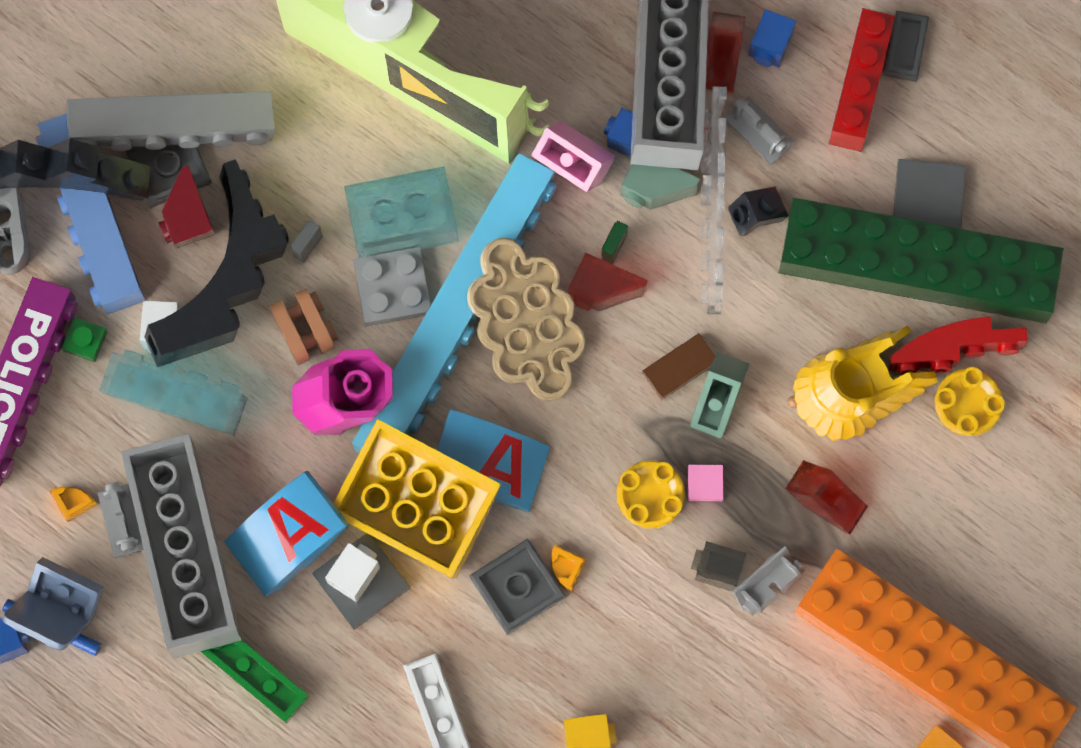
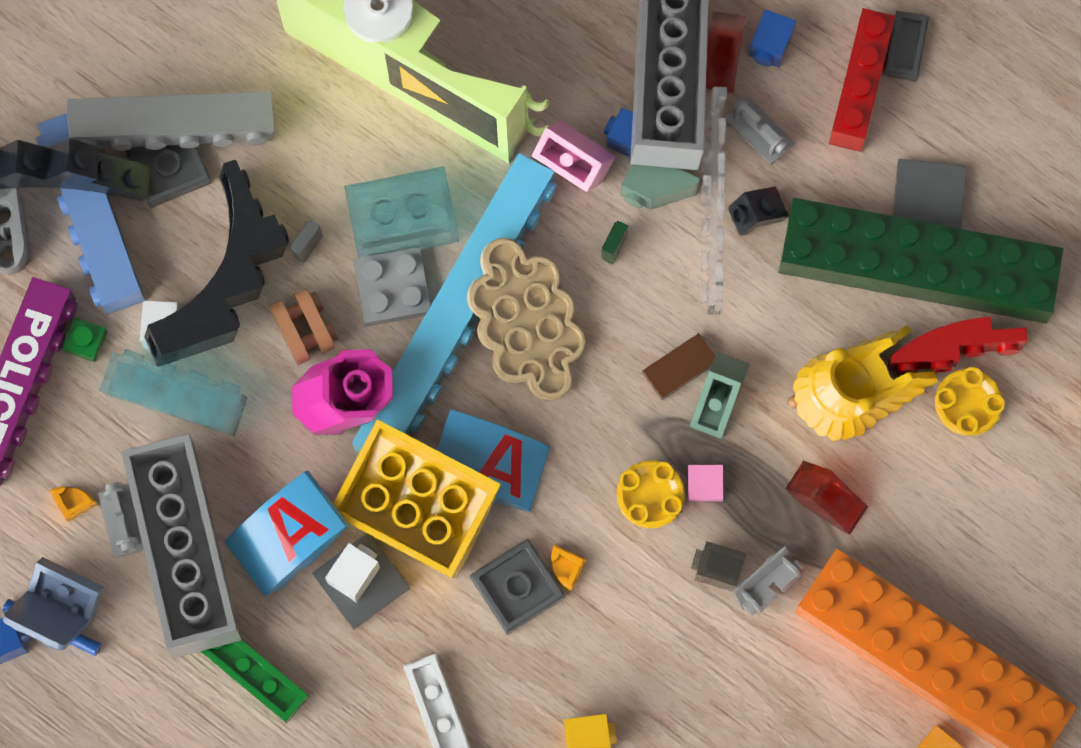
(185, 213): dark red slope -> none
(603, 285): clear red slope -> none

